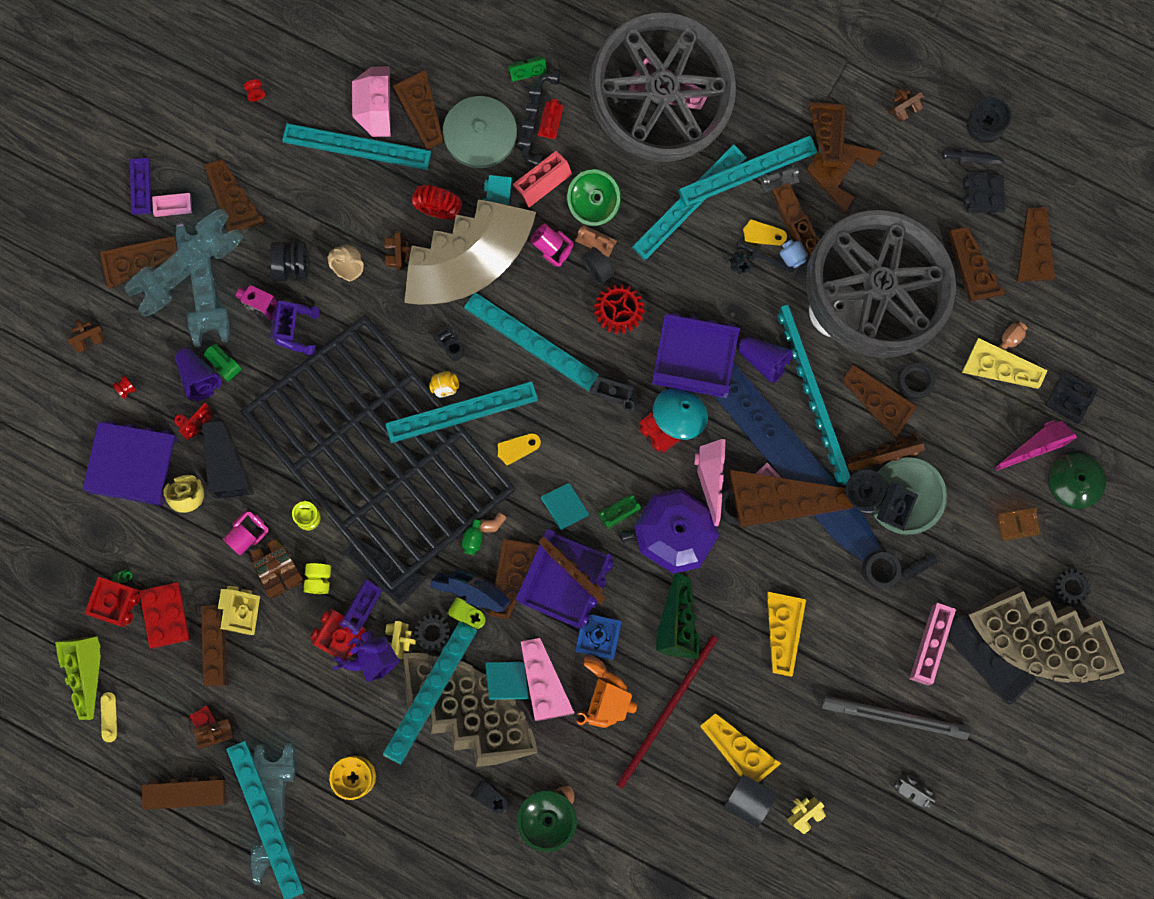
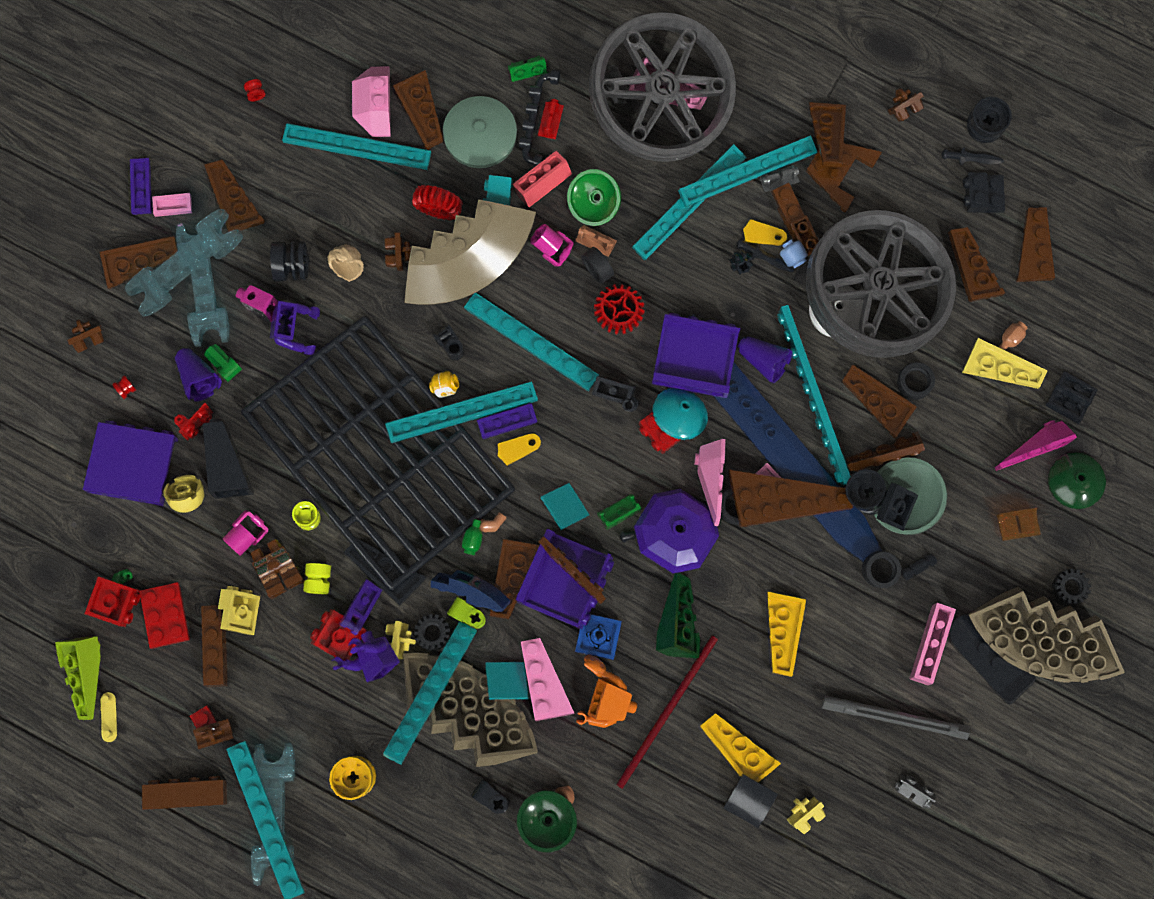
(507, 421): none -> dark purple plate

